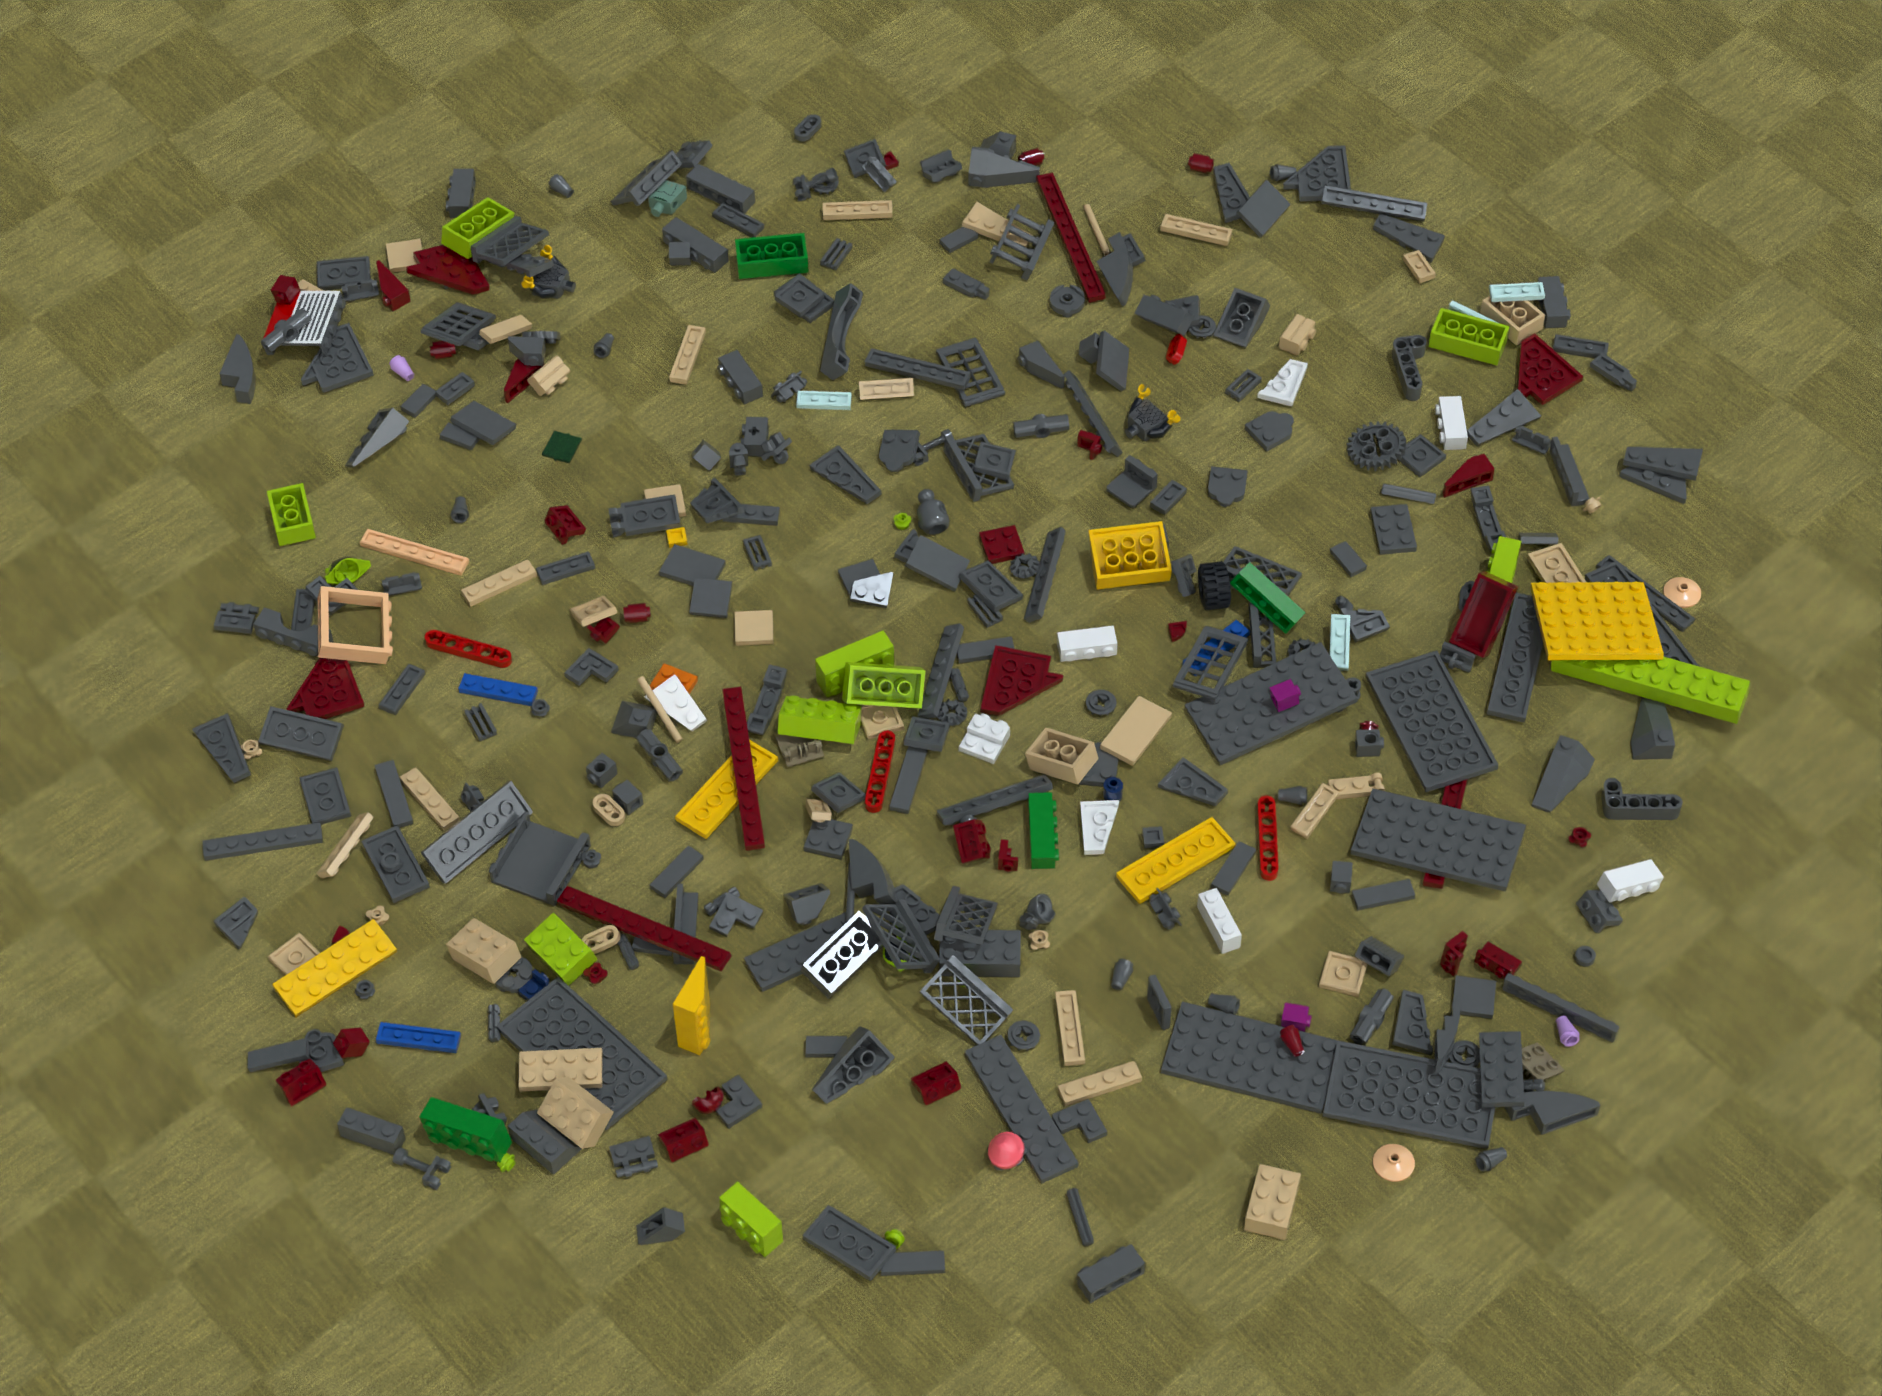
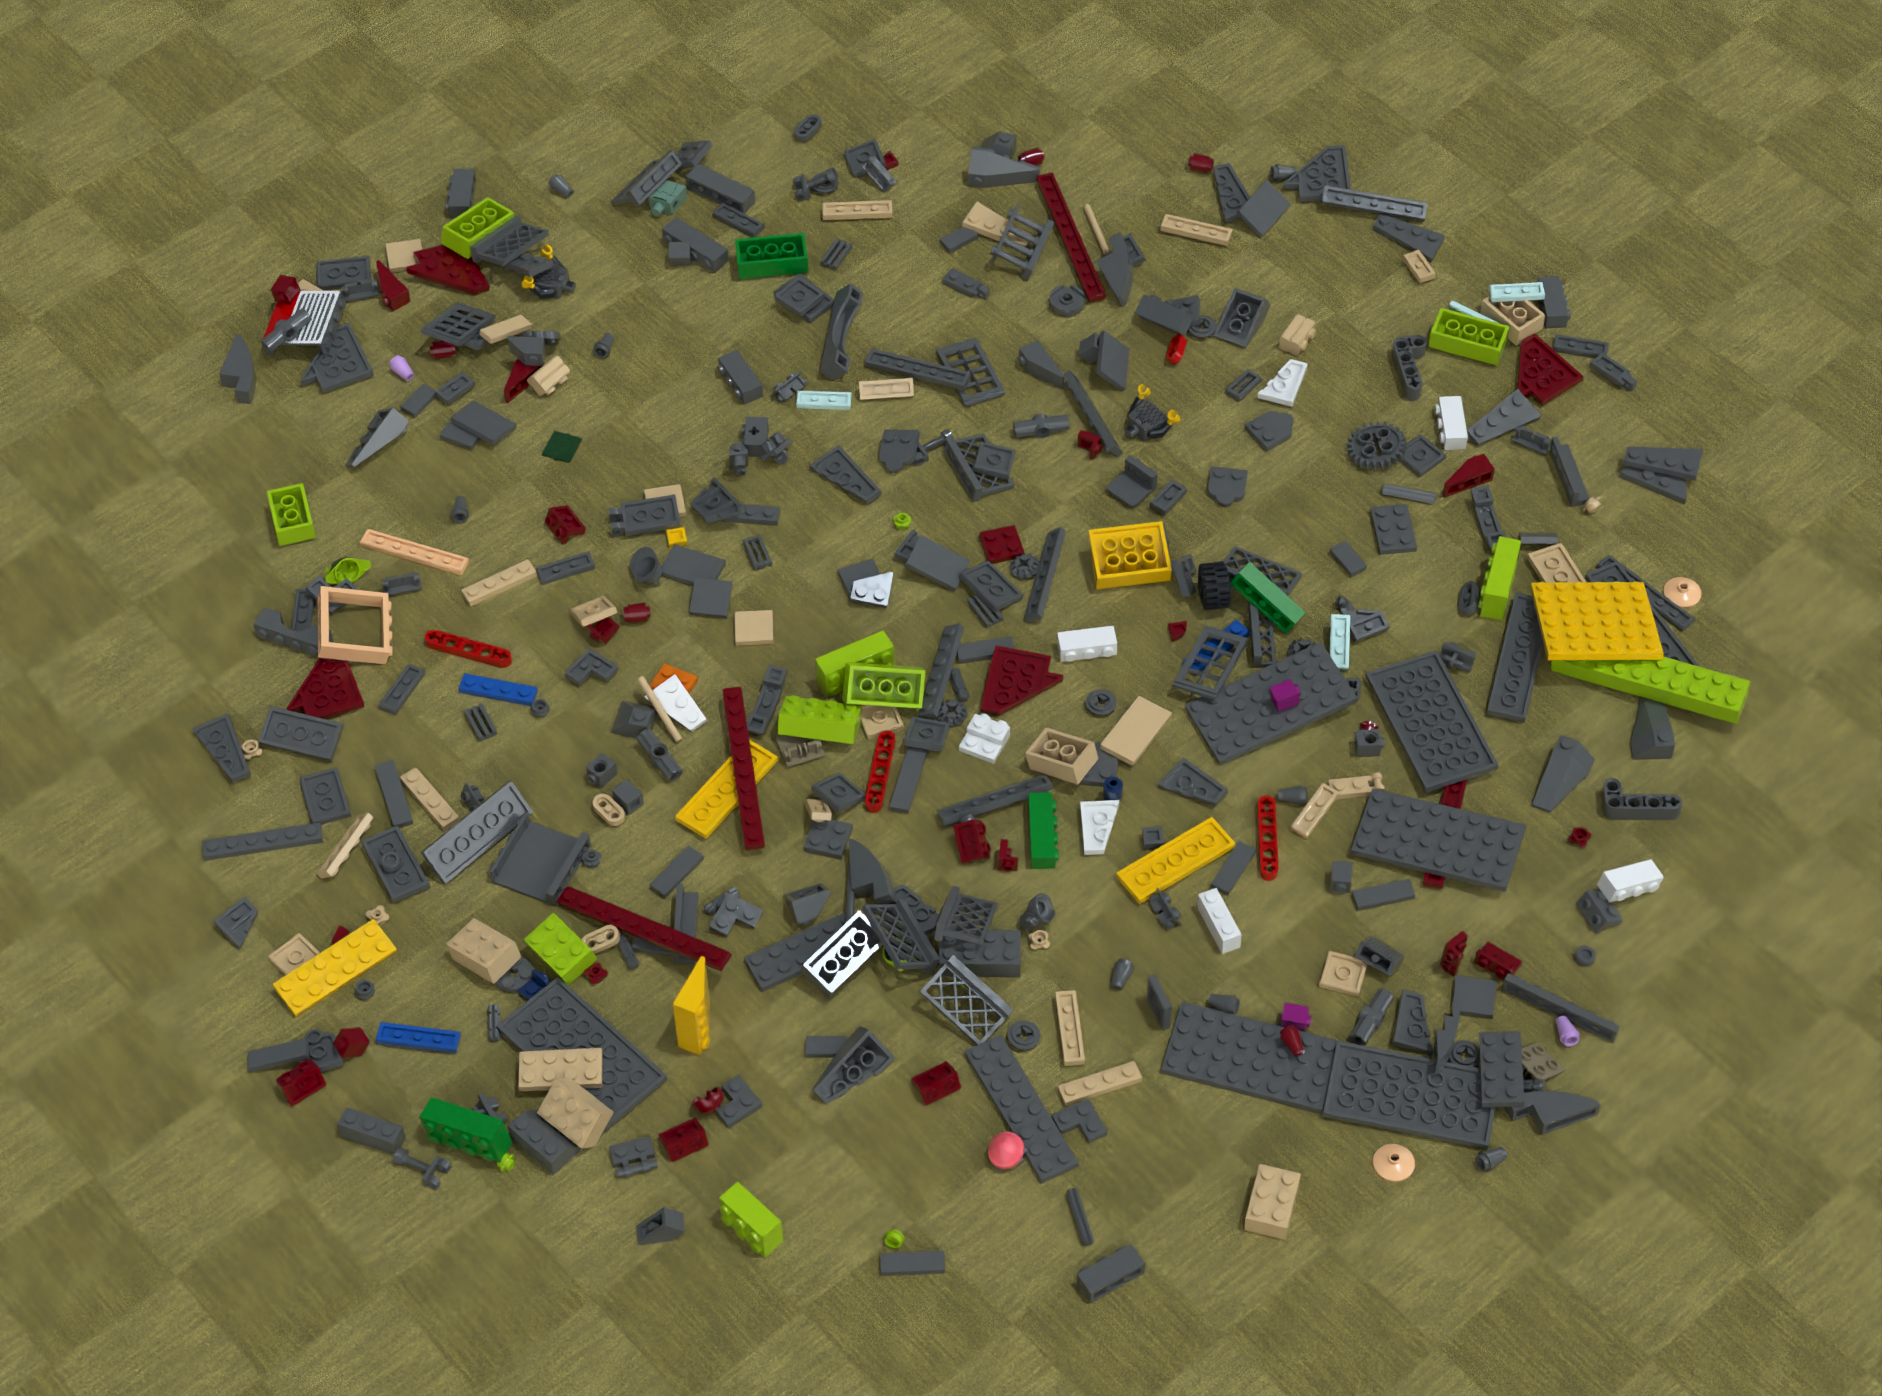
(232, 621): dark grey plate -> none
(646, 566): none -> dark grey piece
(687, 354): tan plate -> none
(706, 455): dark grey panel -> none
(849, 1242): dark grey plate -> none
(931, 513): dark grey piece -> none
(940, 166): dark grey bracket -> none
(1483, 614): dark red piece -> none

